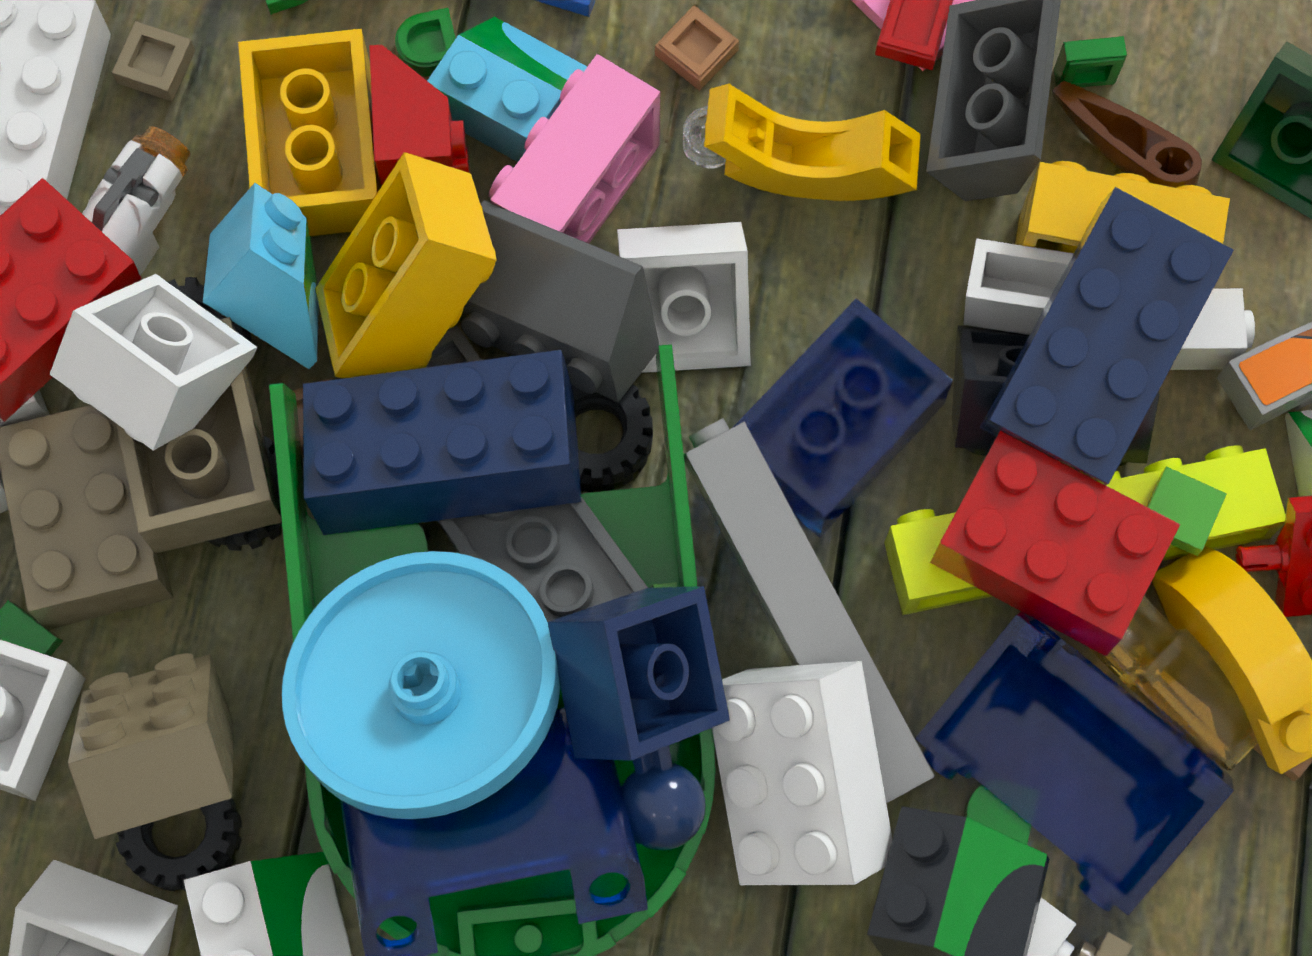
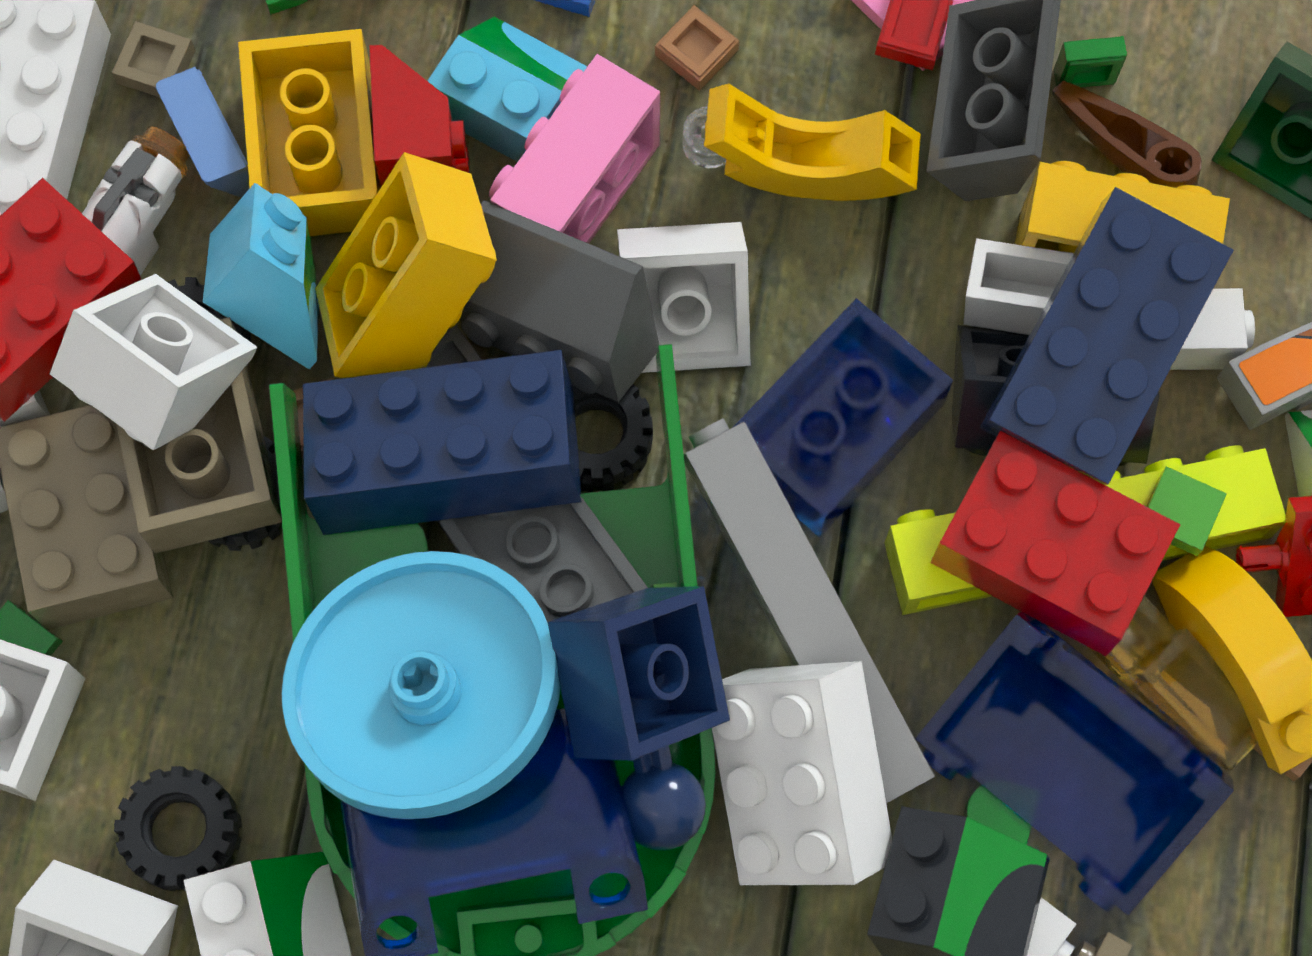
(152, 744): dark tan brick -> none
(204, 131): none -> medium blue slope
(425, 40): green tile -> none

